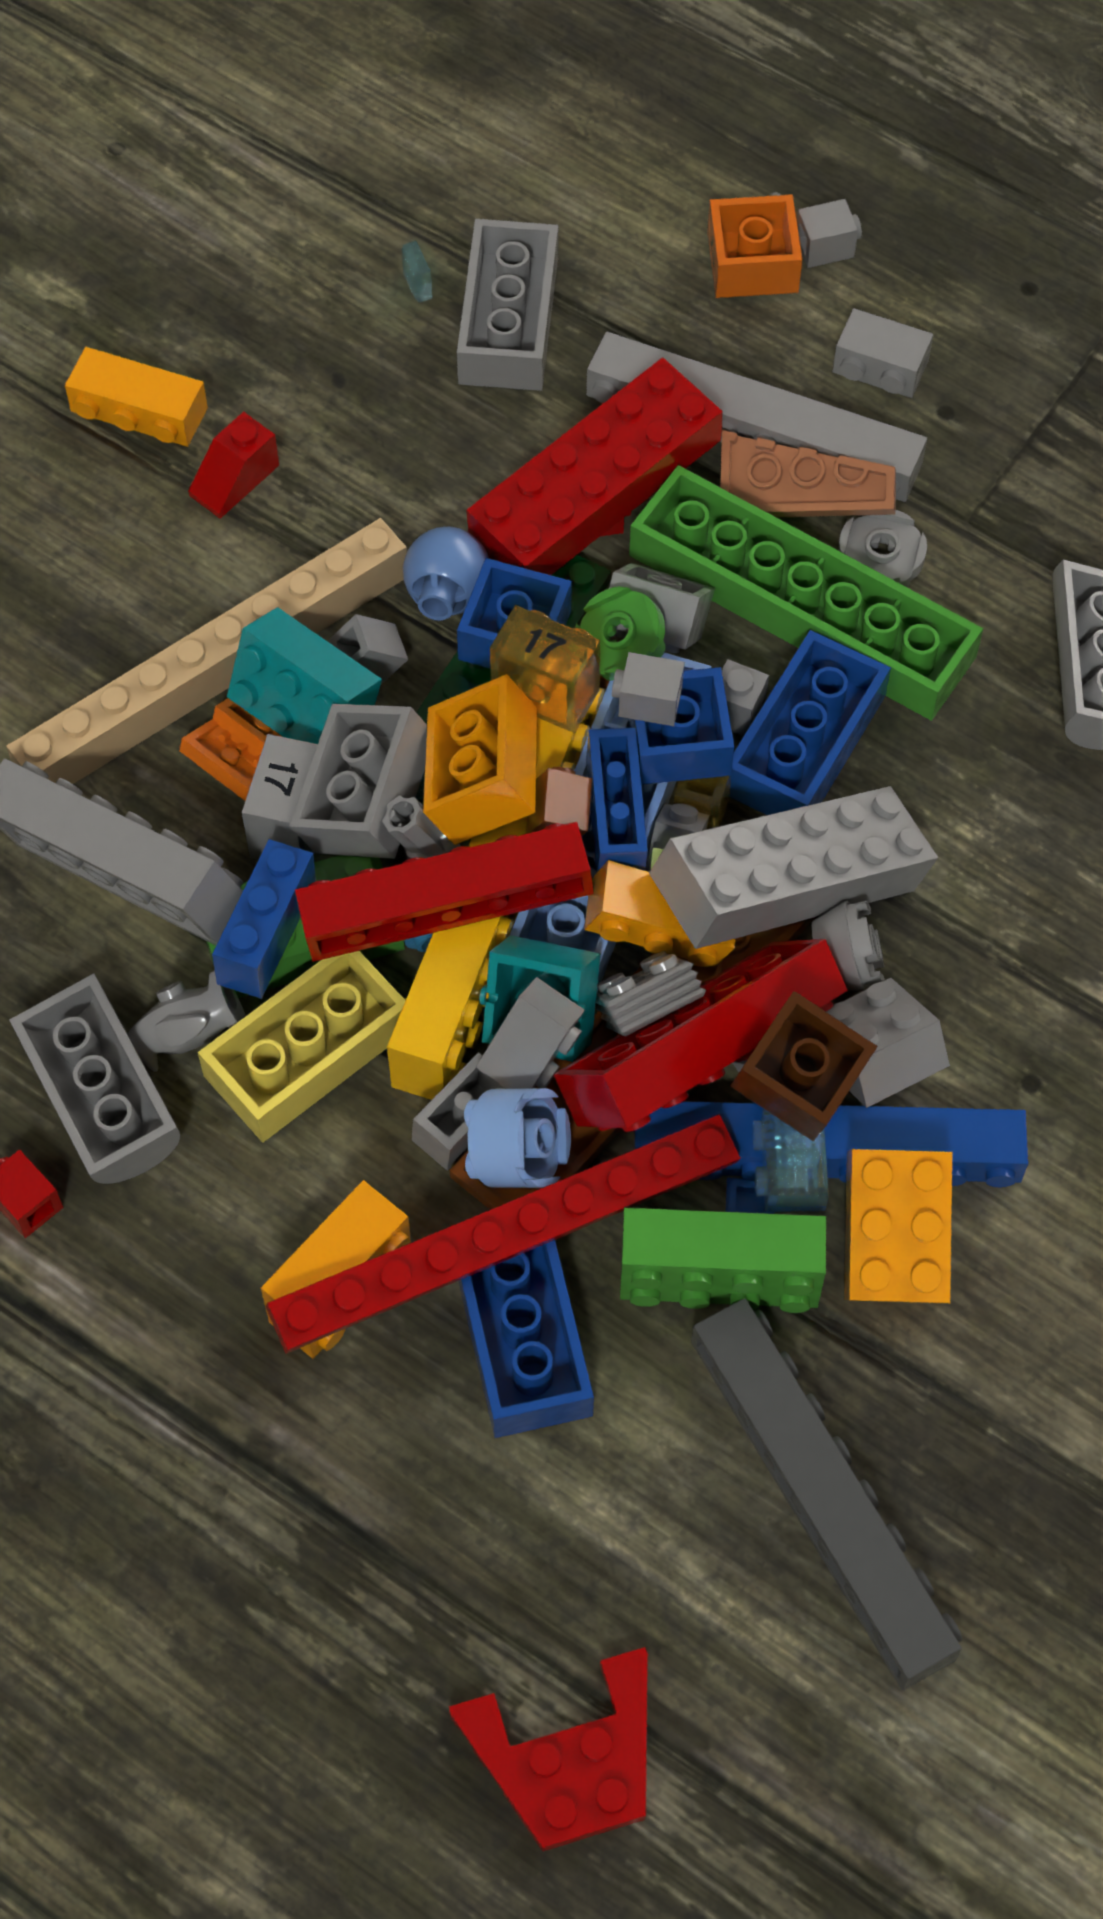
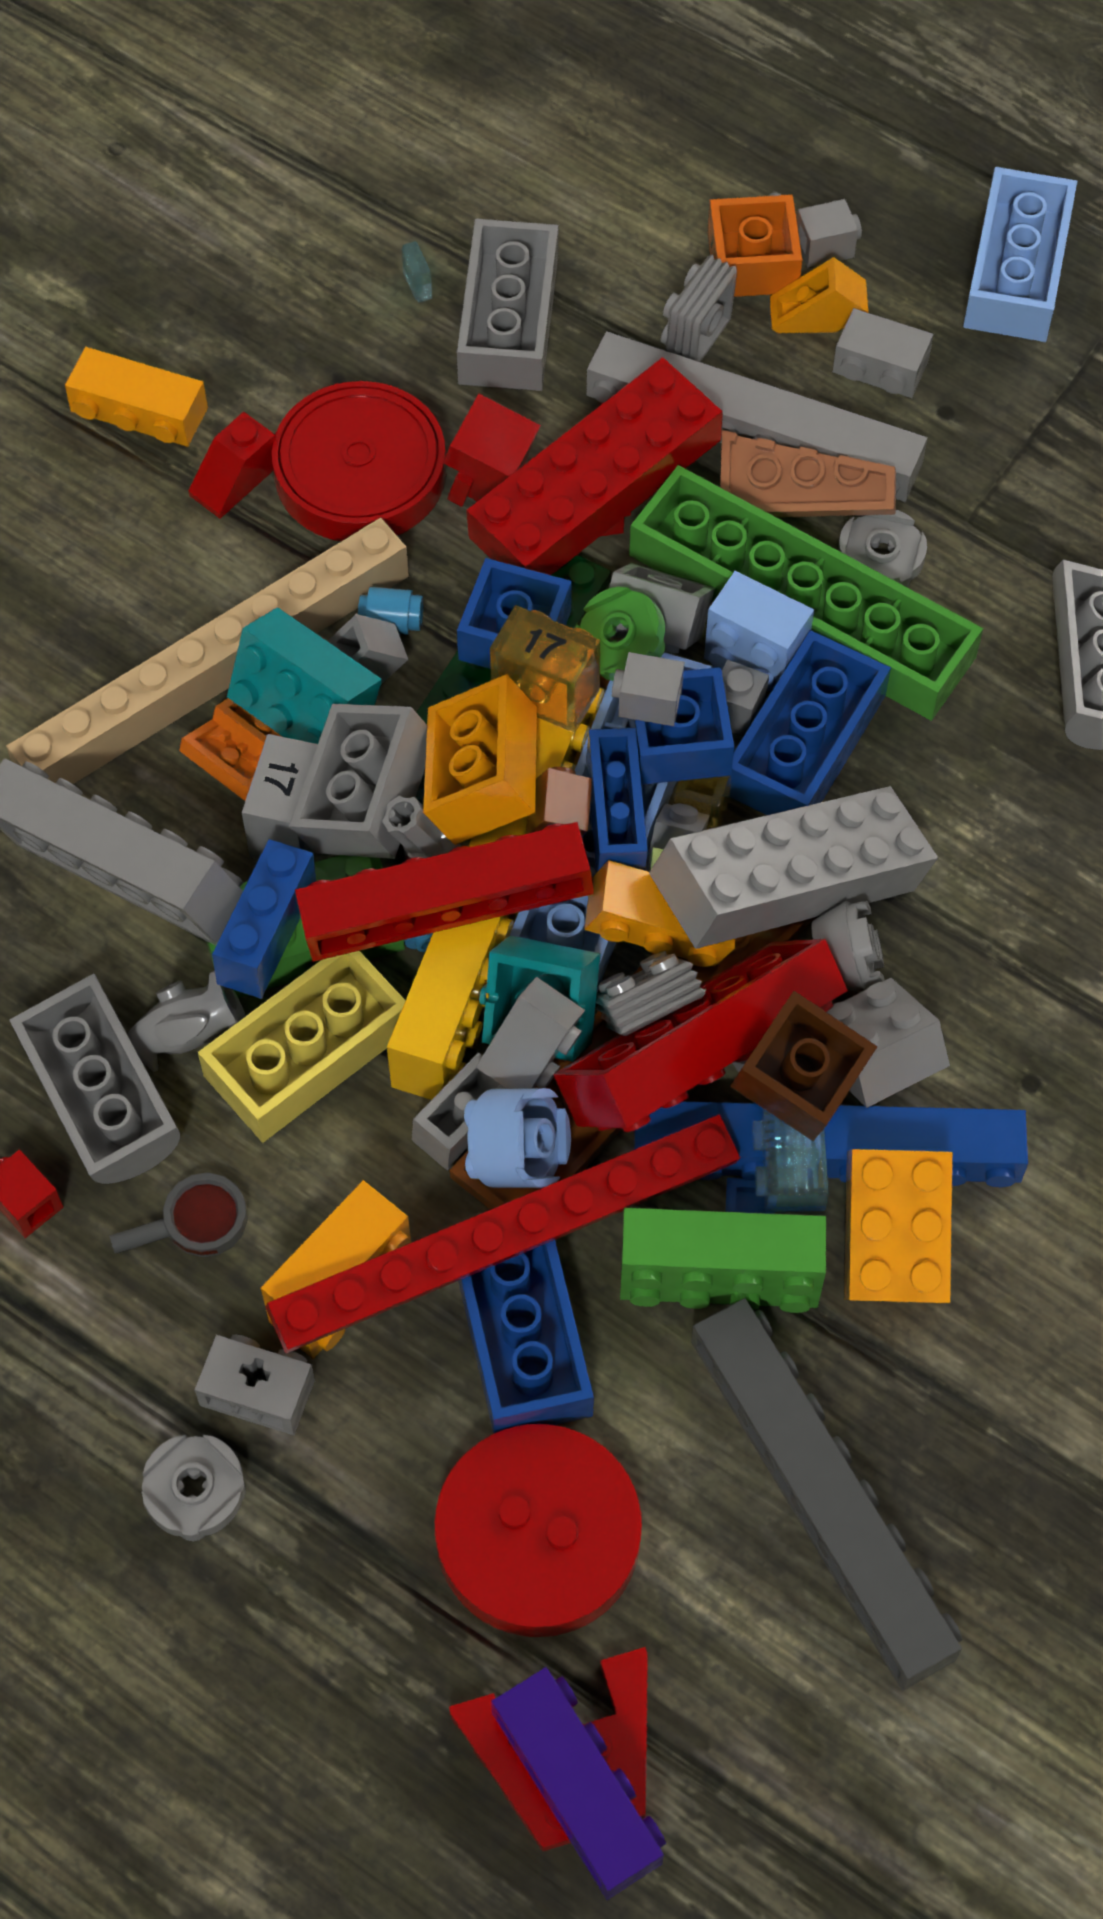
(192, 1457): none -> light grey plate
(200, 1216): none -> piece
(271, 1403): none -> light grey brick
(359, 458): none -> red brick
(393, 606): none -> dark azure brick
(443, 570): medium blue brick -> none
(488, 449): none -> red plate
(538, 1530): none -> red brick
(578, 1783): none -> dark purple brick
(700, 310): none -> light grey brick
(755, 627): none -> light blue brick
(819, 300): none -> light orange slope
(1020, 254): none -> light blue brick

